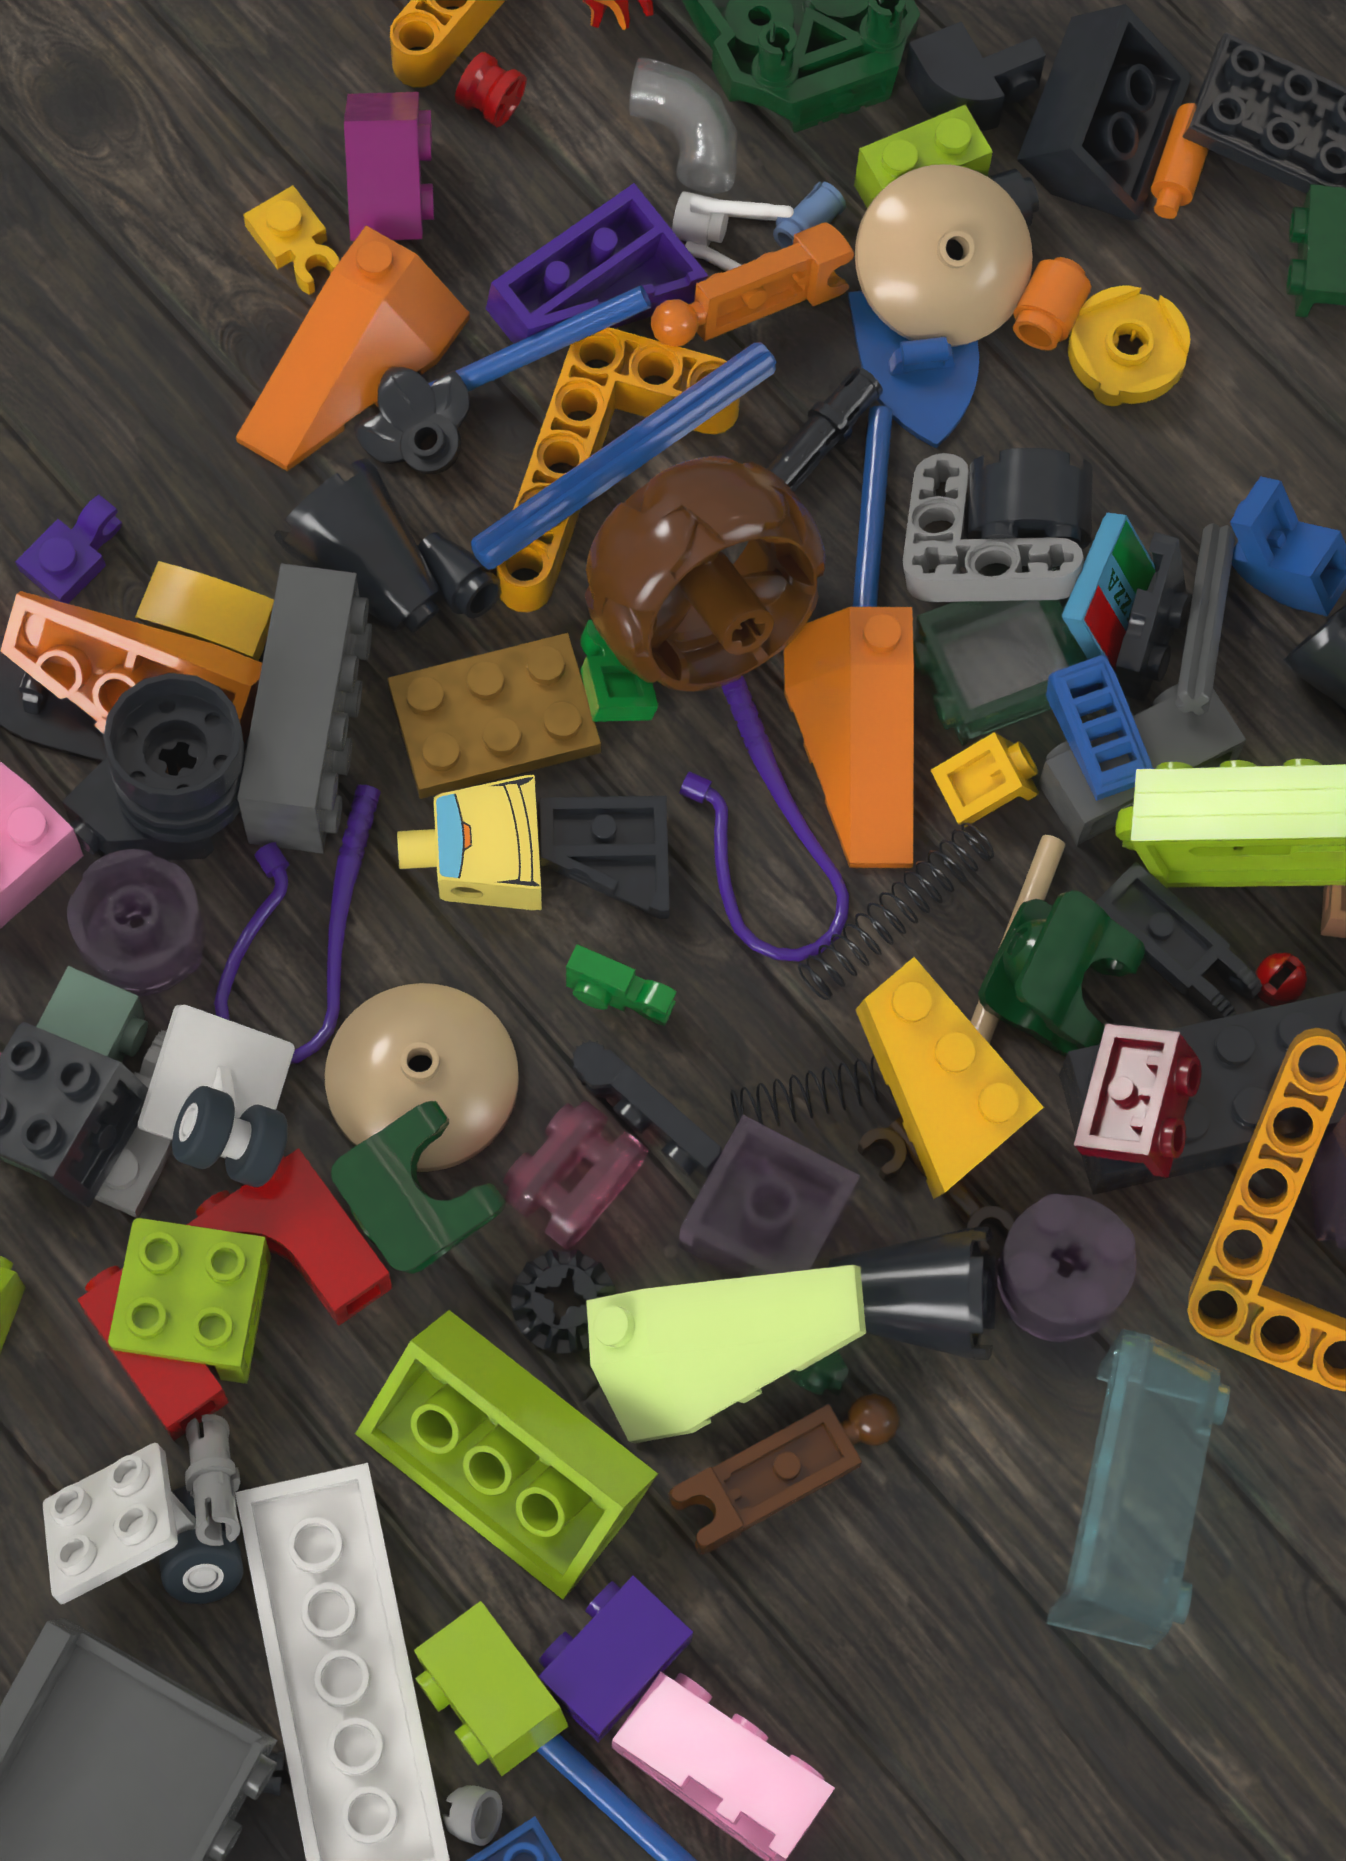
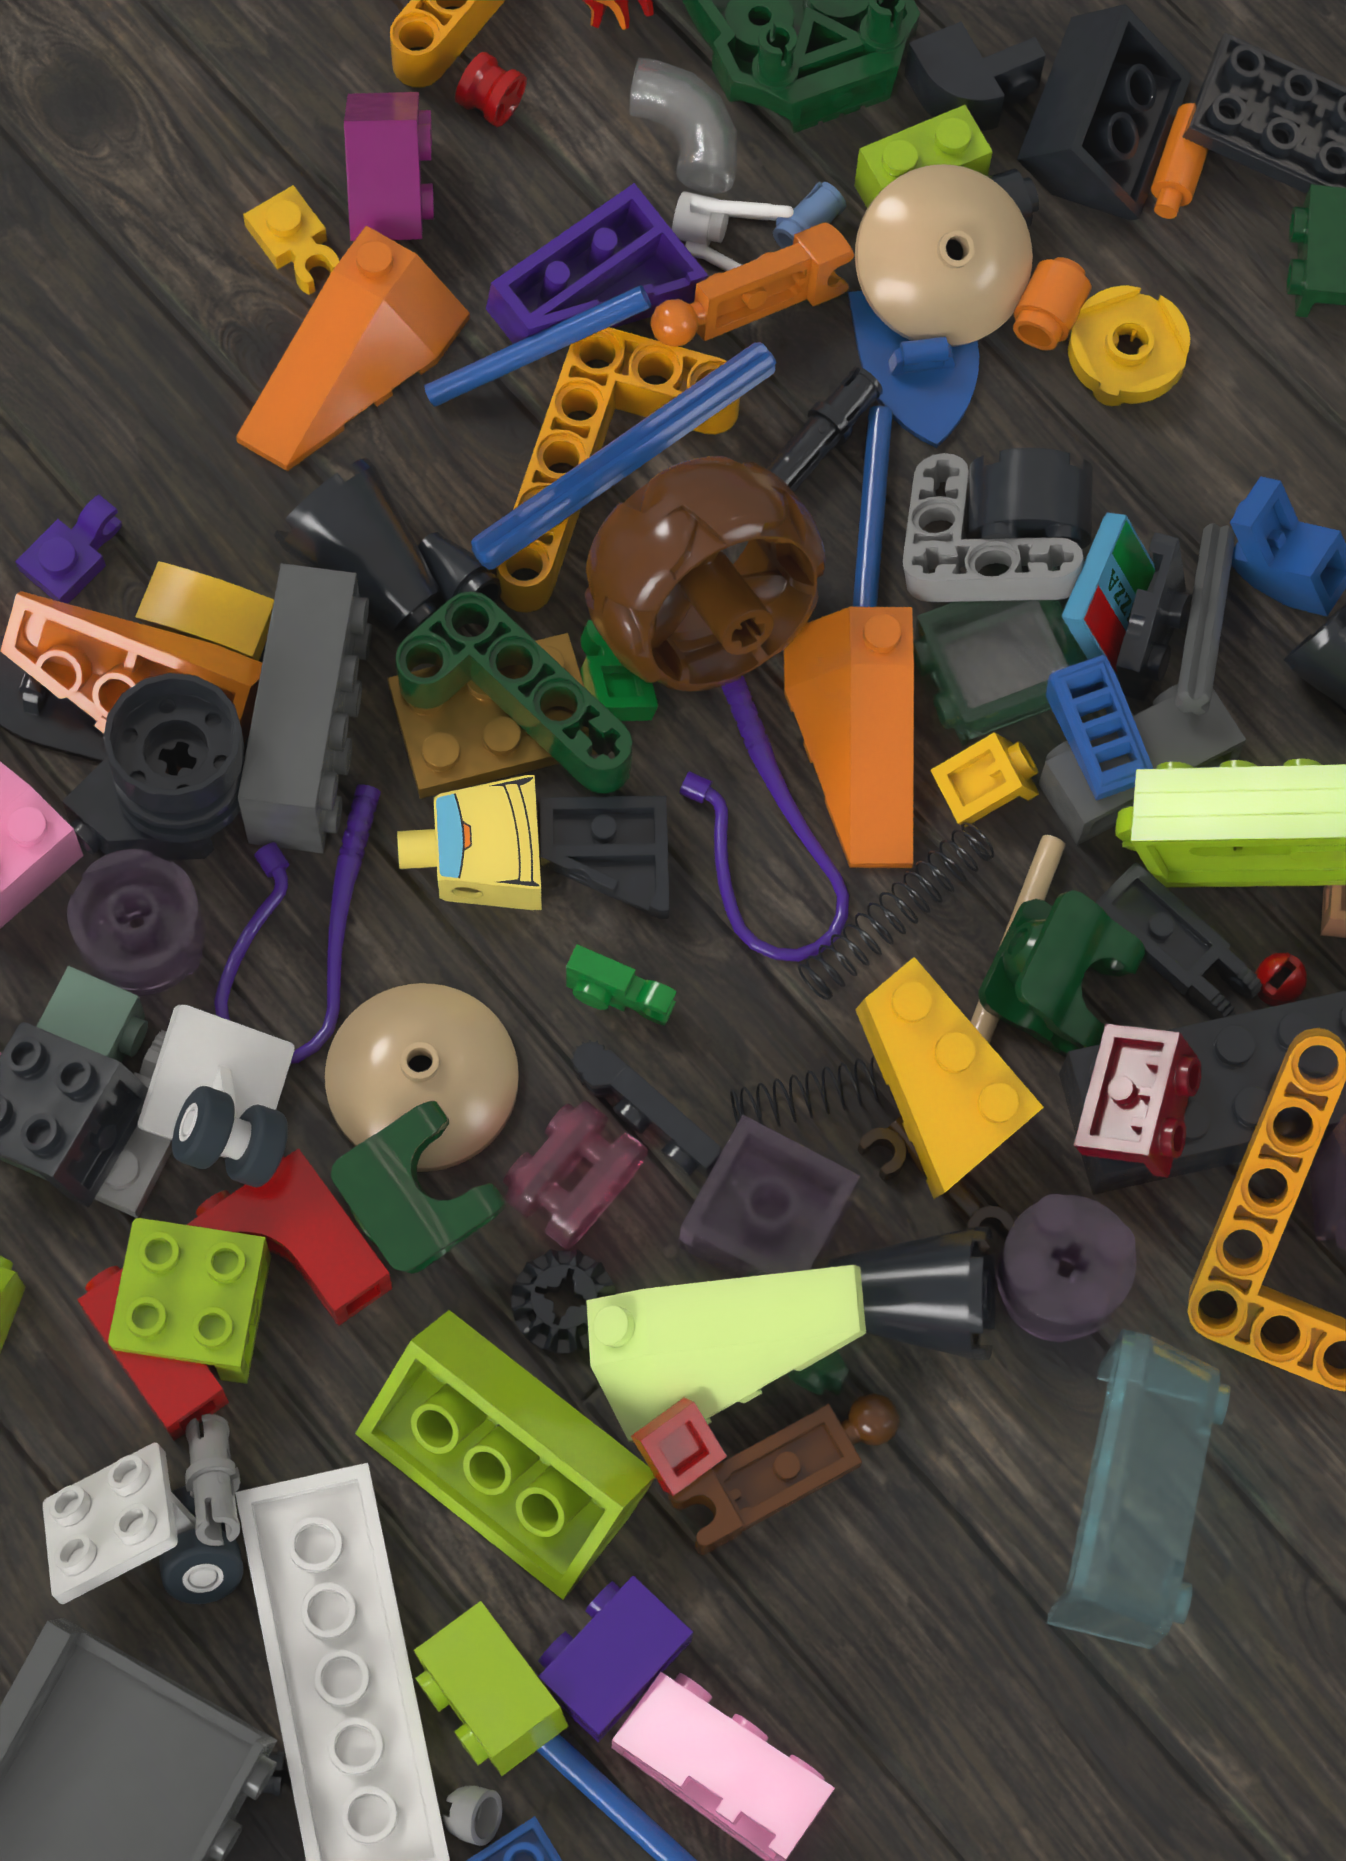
(410, 414): black plate -> none
(521, 698): none -> dark green beam
(678, 1446): none -> plate

